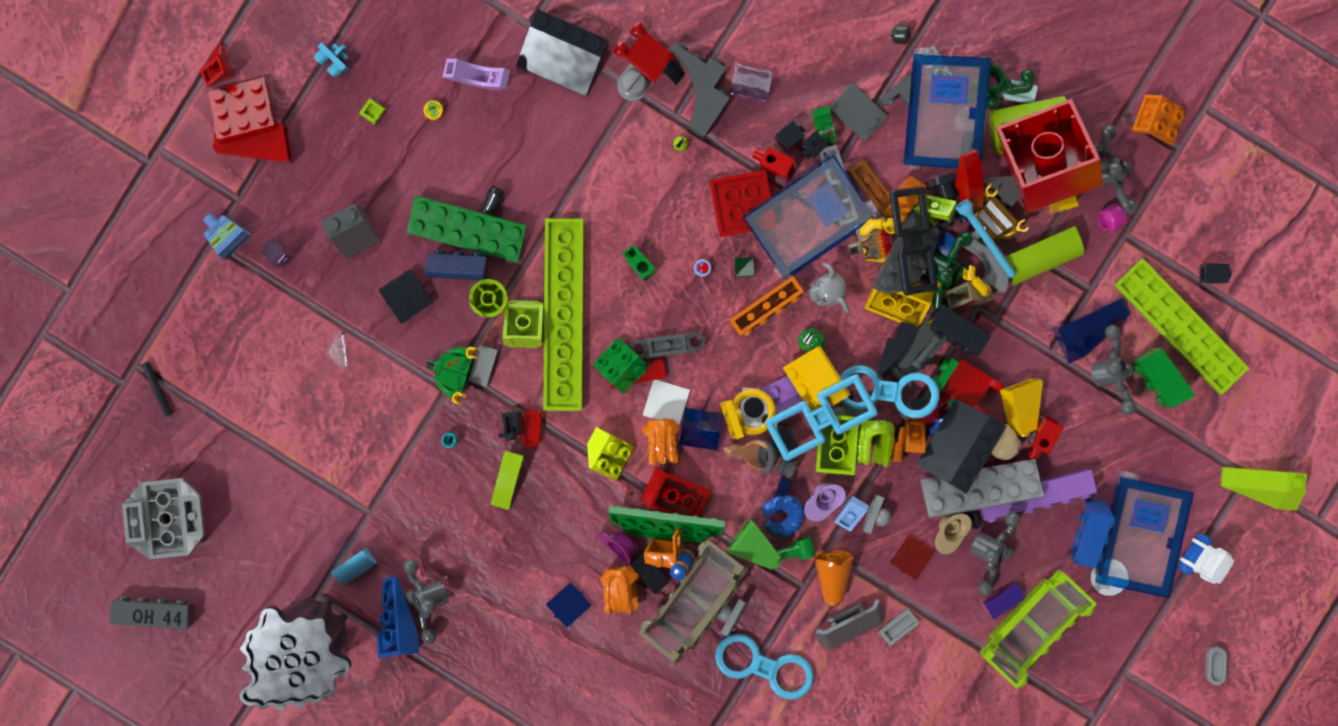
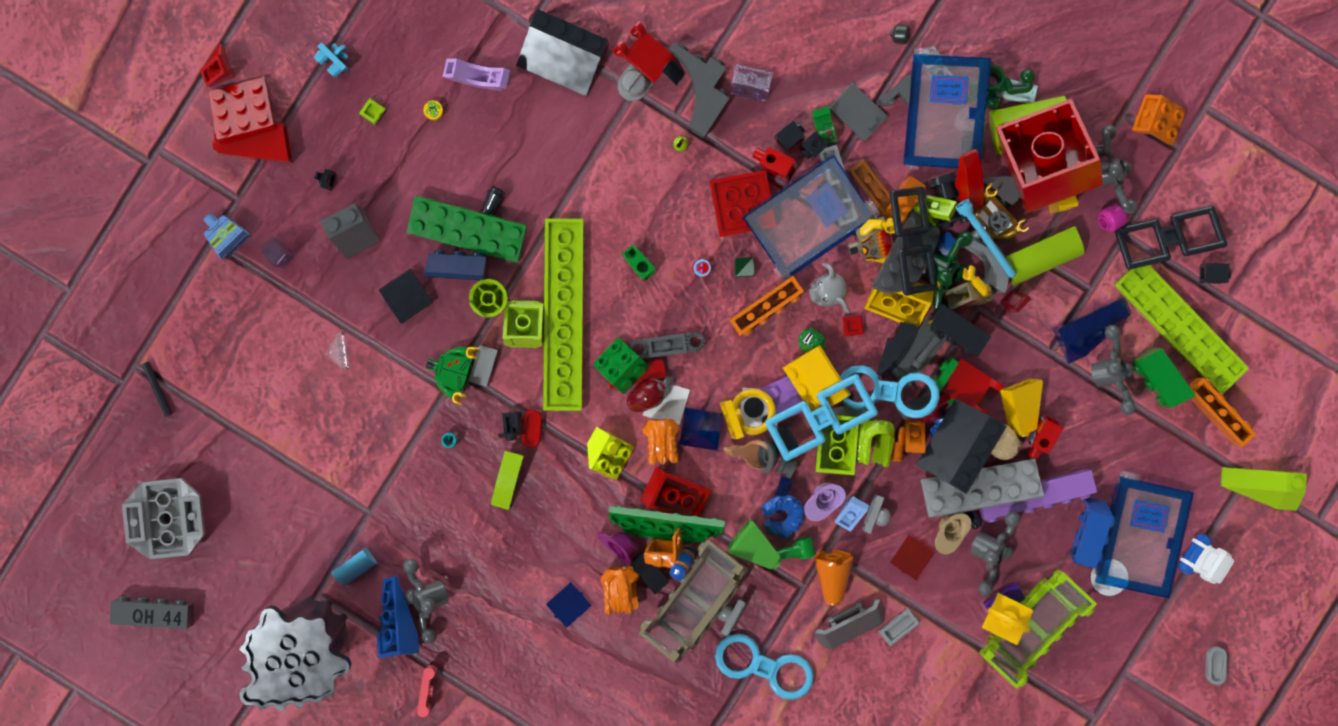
(325, 179): none -> black plate
(426, 691): none -> coral plate
(649, 394): none -> dark red hair
(852, 326): none -> red tile
(1002, 219): none -> dark grey wheel
(1007, 619): none -> yellow tile
(1014, 301): none -> dark red slope
(1170, 237): none -> black bar
(1220, 413): none -> orange brick

